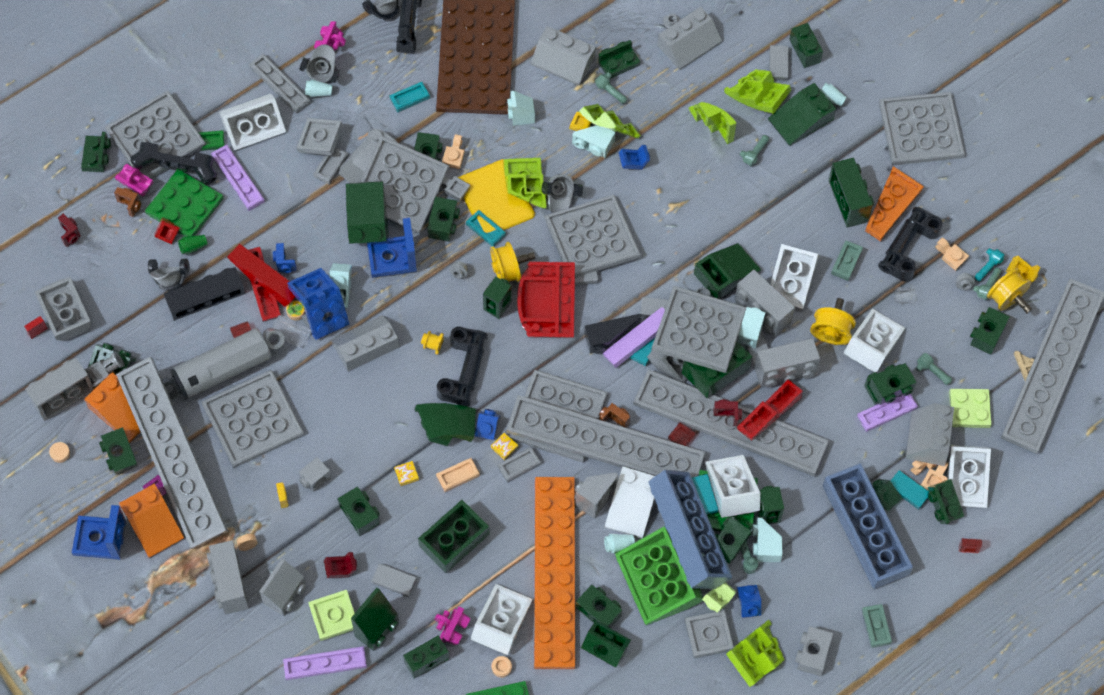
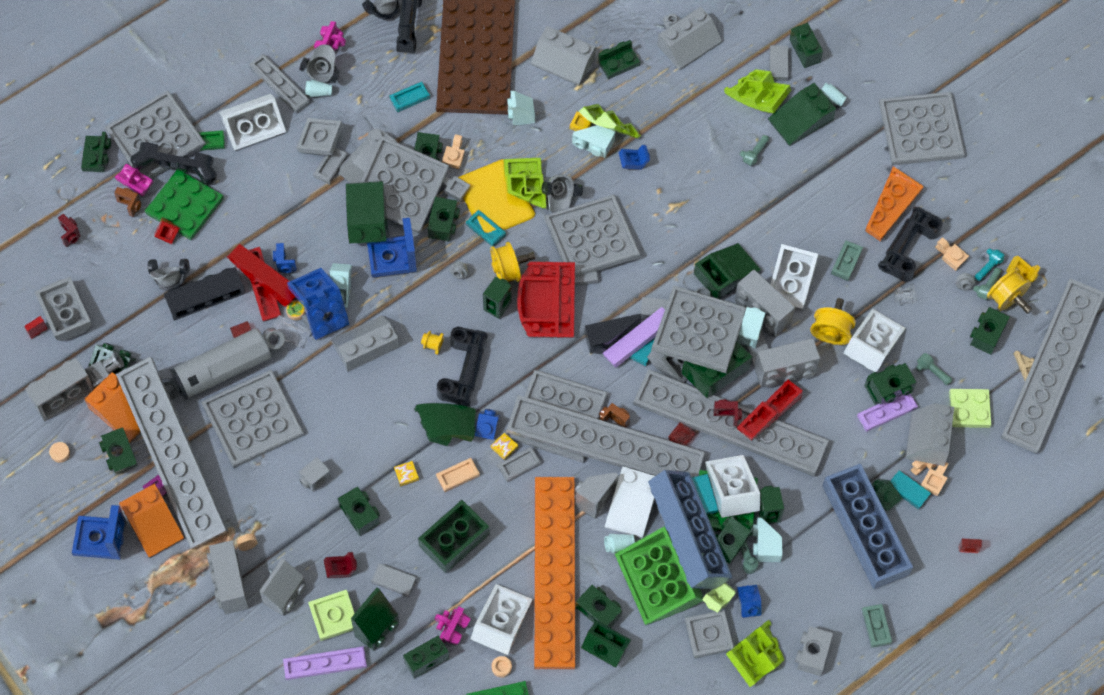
(191, 243): green cone -> none
(237, 177): lavender tile -> none
(282, 495): yellow tile -> none
(603, 82): sand green piece -> none
(715, 119): lime slope -> none
(850, 192): dark green brick -> none
(945, 502): dark green bracket -> none
(970, 474): white slope -> none

